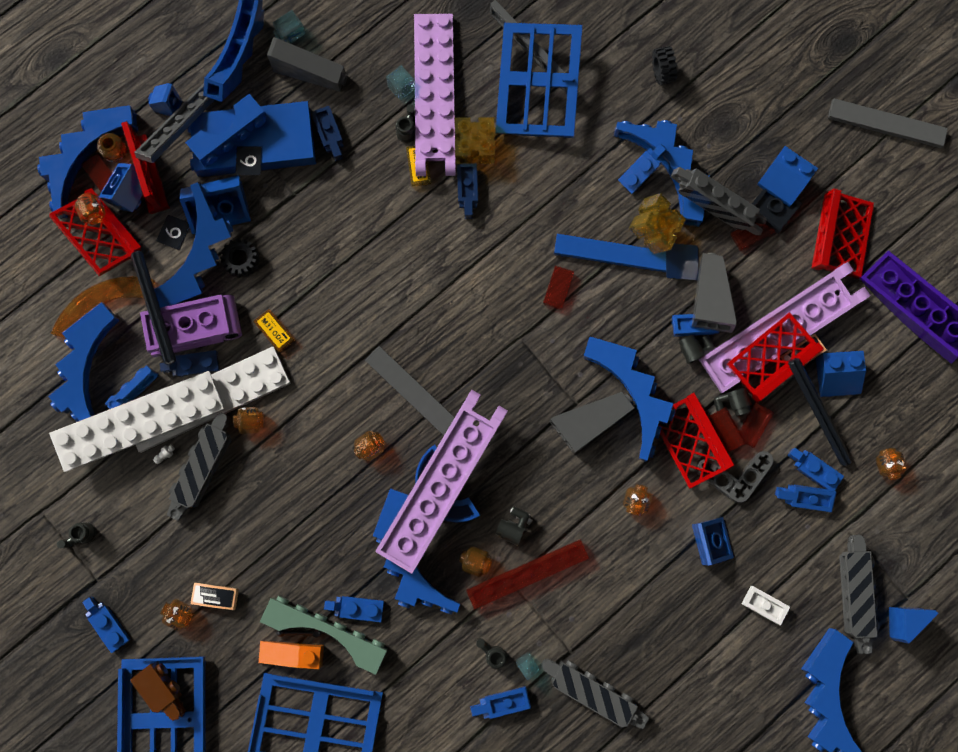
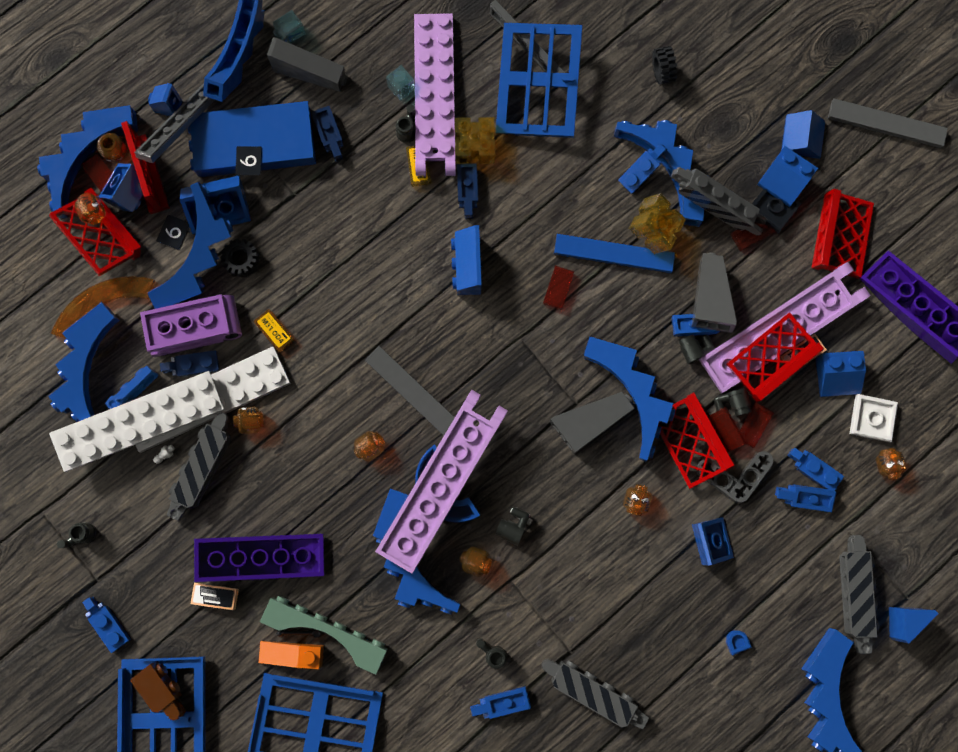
(153, 307): black axle -> none
(176, 614): clear orange head -> none
(210, 146): blue arch -> none
(258, 557): none -> dark purple slope
(356, 608): blue hinge -> none
(467, 261): none -> blue slope
(527, 574): clear red plate -> none
(527, 666): clear light blue slope -> none
(682, 262): dark blue sticker -> none
(737, 642): none -> blue tile
(765, 605): white plate -> none
(804, 133): none -> slope
(819, 411): black axle -> none
(873, 418): none -> white tile

